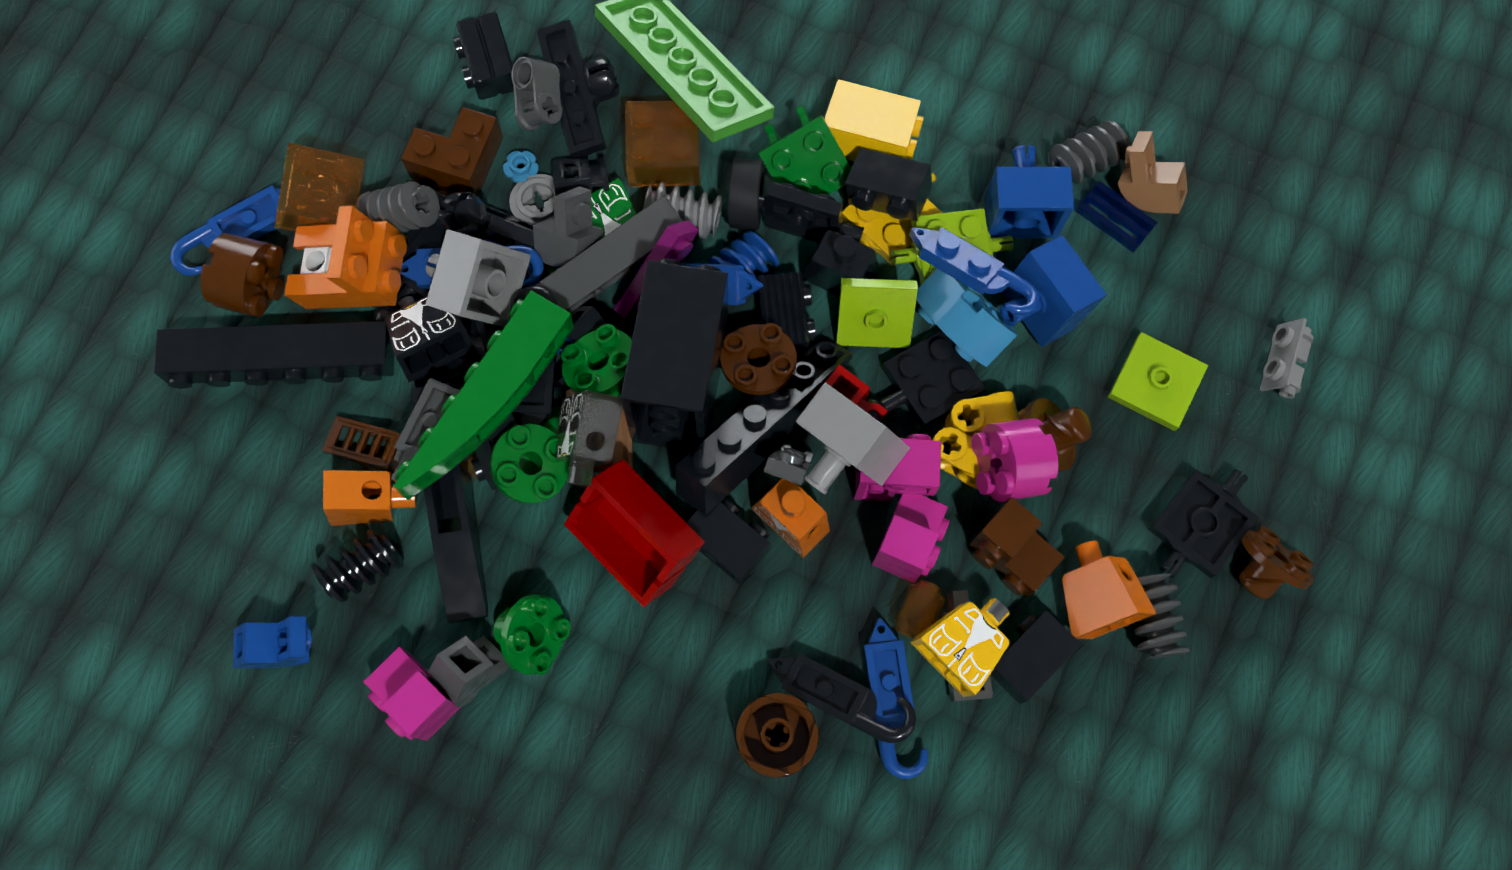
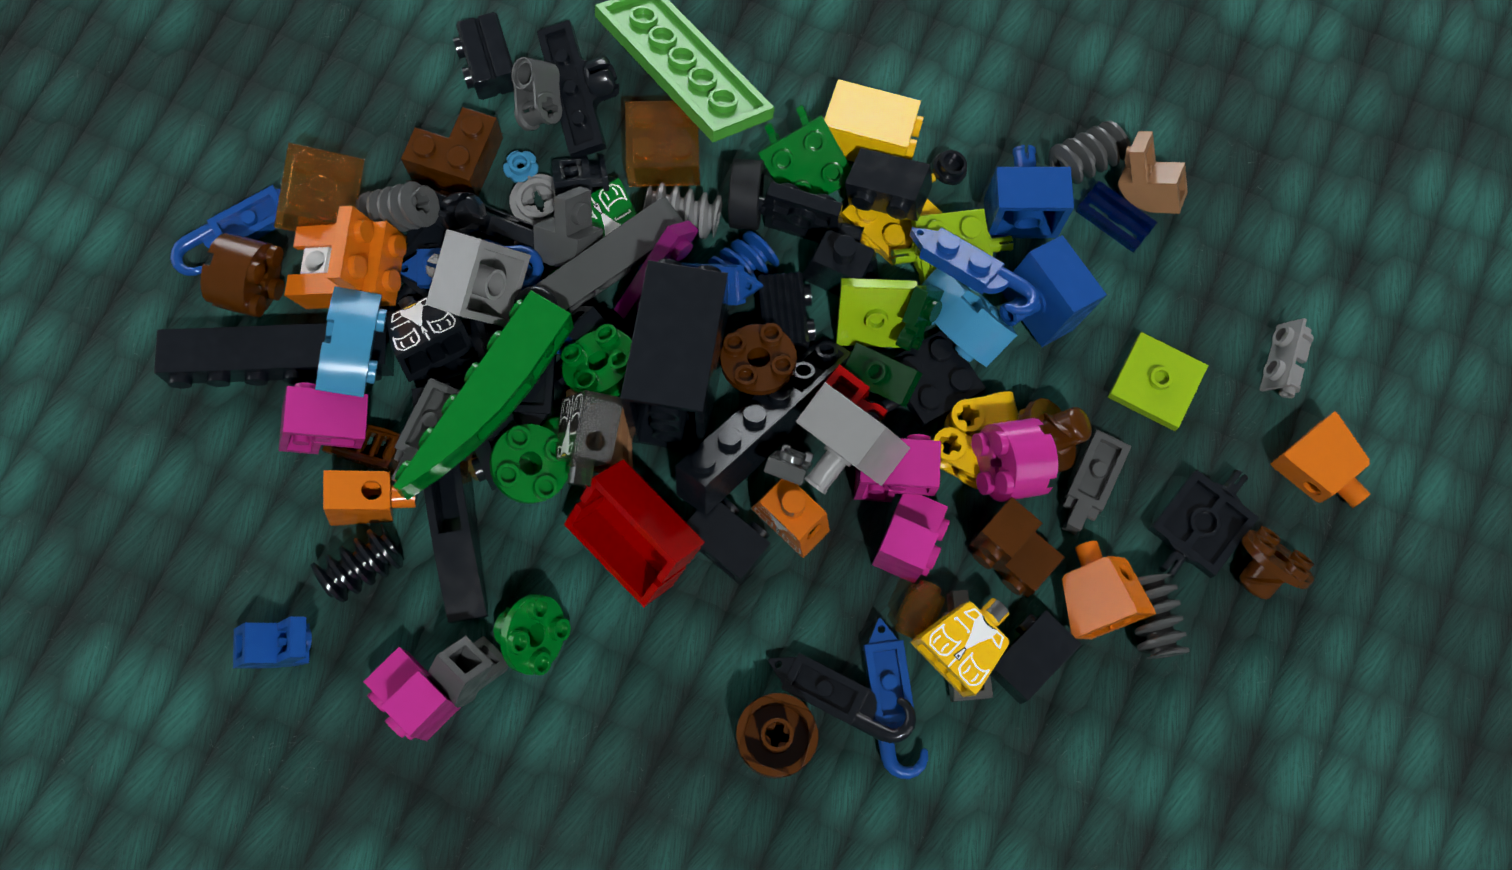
(321, 418): none -> dark pink brick
(349, 342): none -> dark azure brick
(883, 374): none -> dark green plate
(921, 312): none -> dark green plate
(950, 167): none -> black plate
(1094, 480): none -> dark grey hinge
(1326, 462): none -> orange torso

